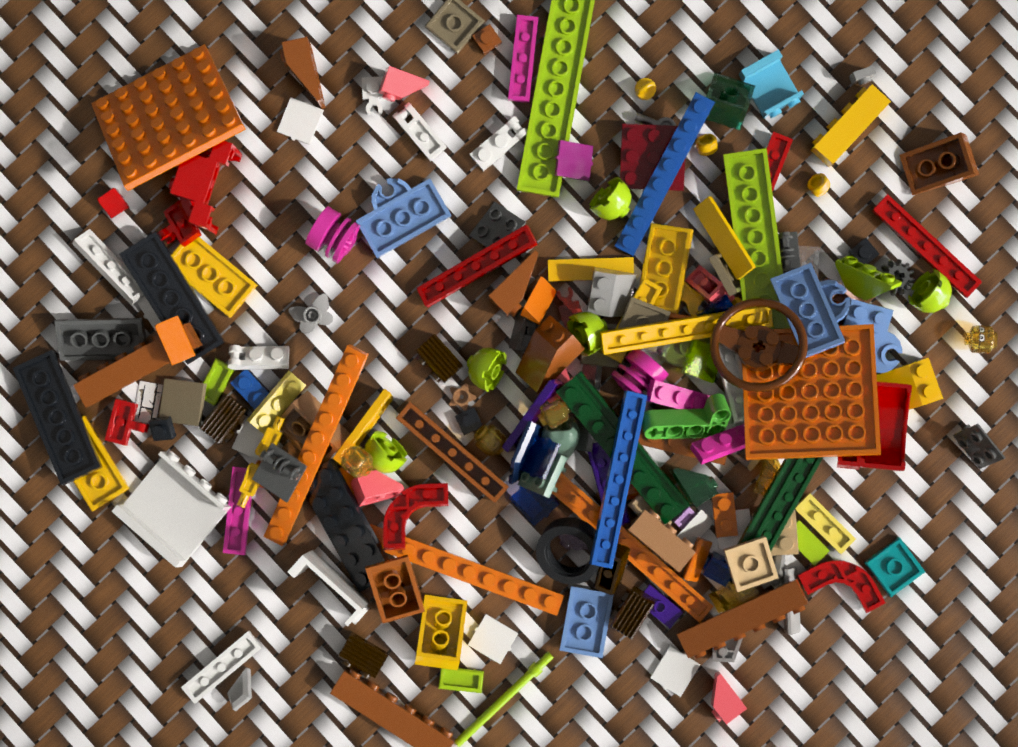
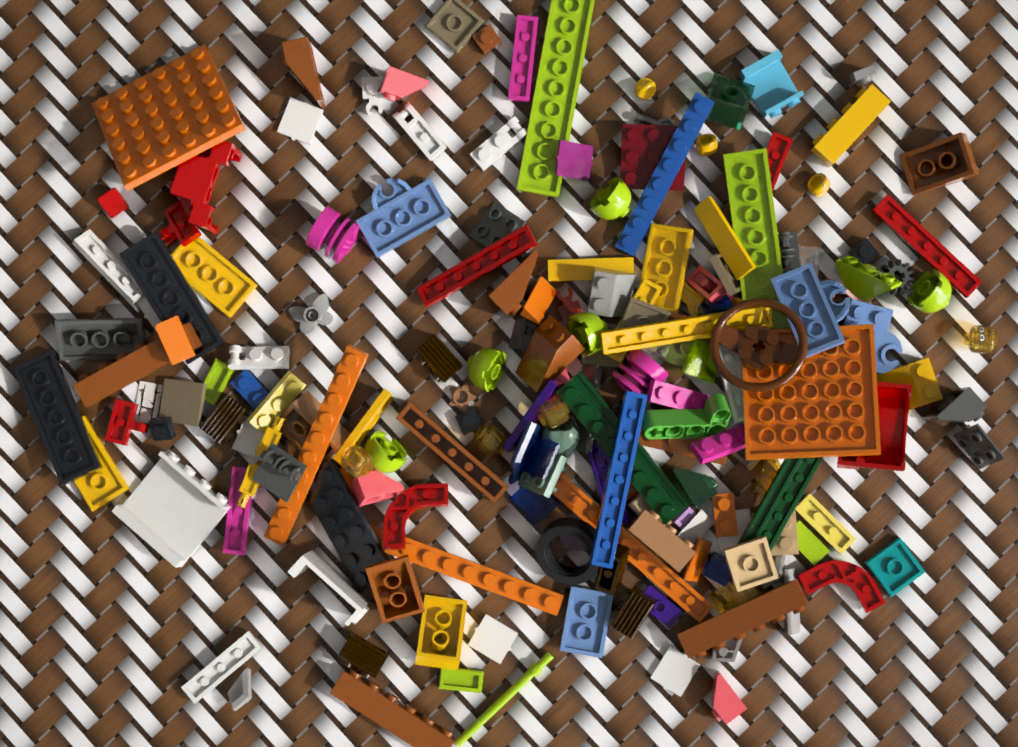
(957, 406): none -> dark grey slope

